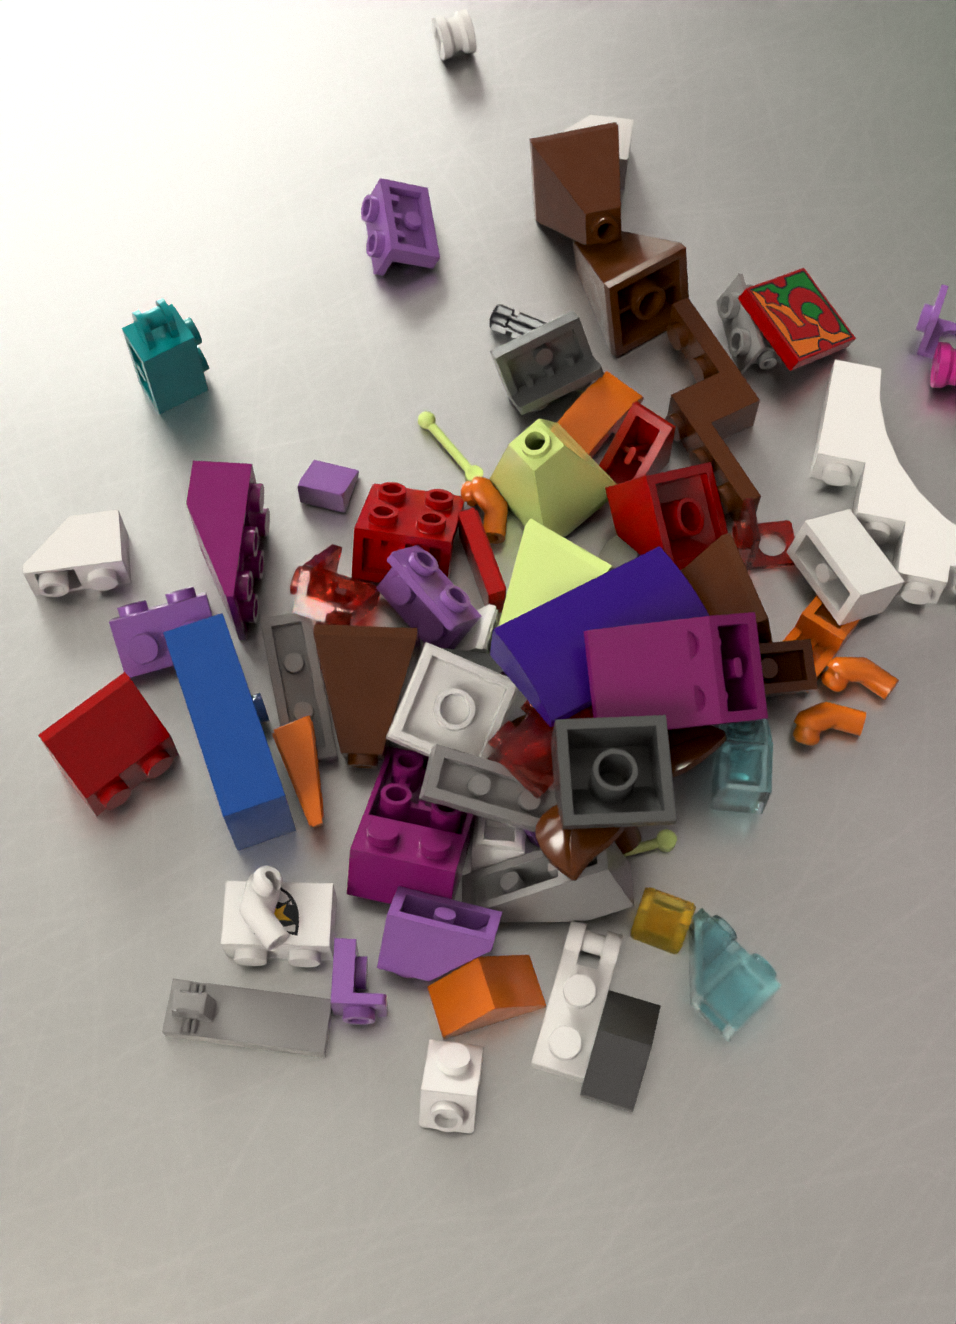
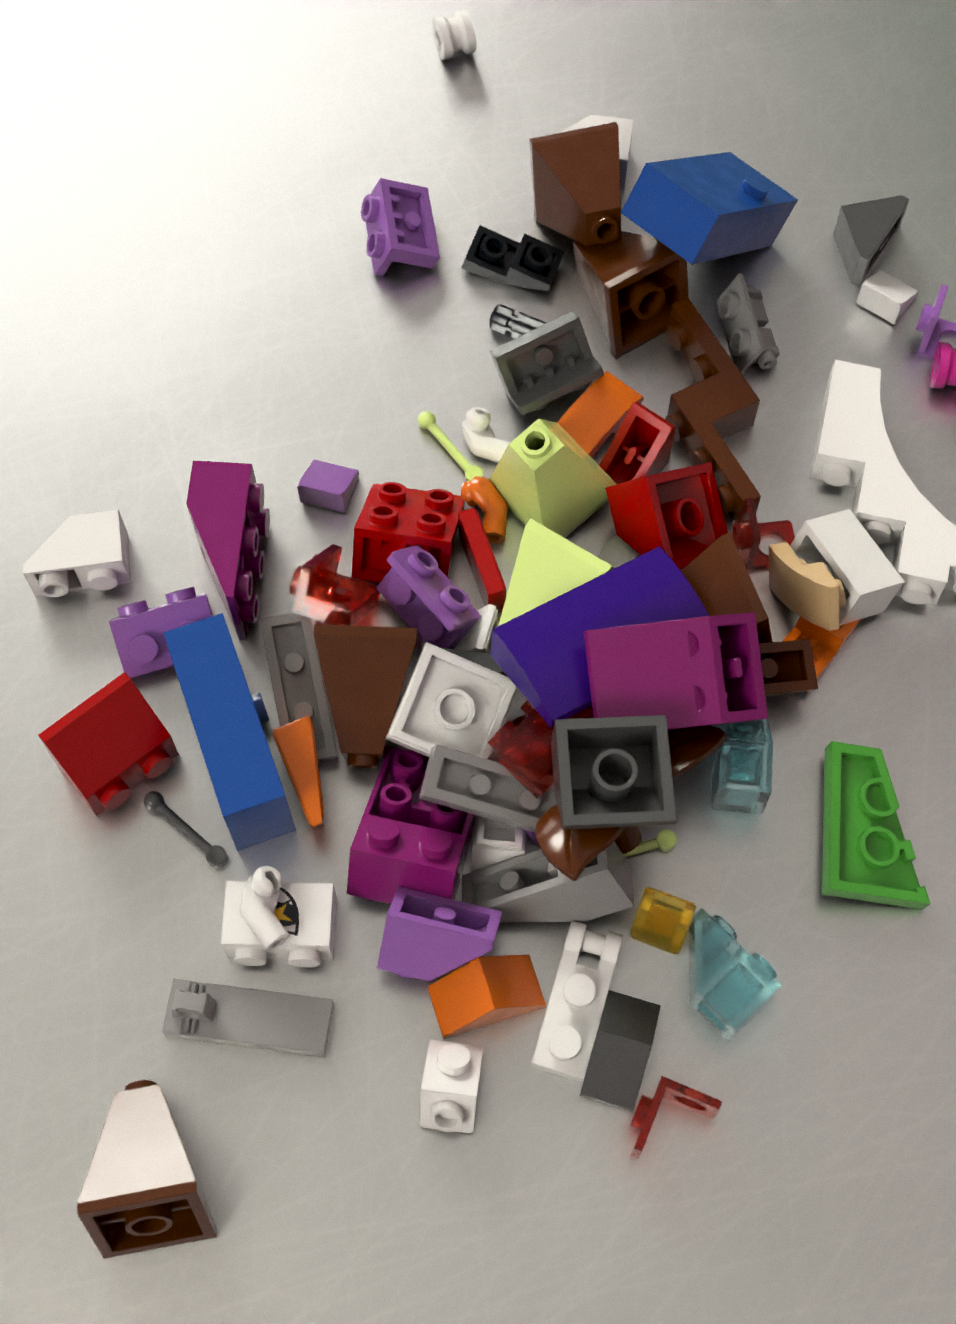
(141, 1179): none -> slope
(166, 355): teal brick -> none
(215, 855): none -> dark grey hinge
(347, 976): medium lavender bracket -> none
(481, 436): none -> white arm
(522, 264): none -> black slope
(674, 1092): none -> clear red bracket
(708, 206): none -> blue brick
(796, 318): tile -> none
(805, 587): none -> tan slope
(826, 716): orange arm -> none
(860, 670): orange arm -> none
(862, 833): none -> bright green wing
(865, 232): none -> dark grey slope
(886, 296): none -> white slope

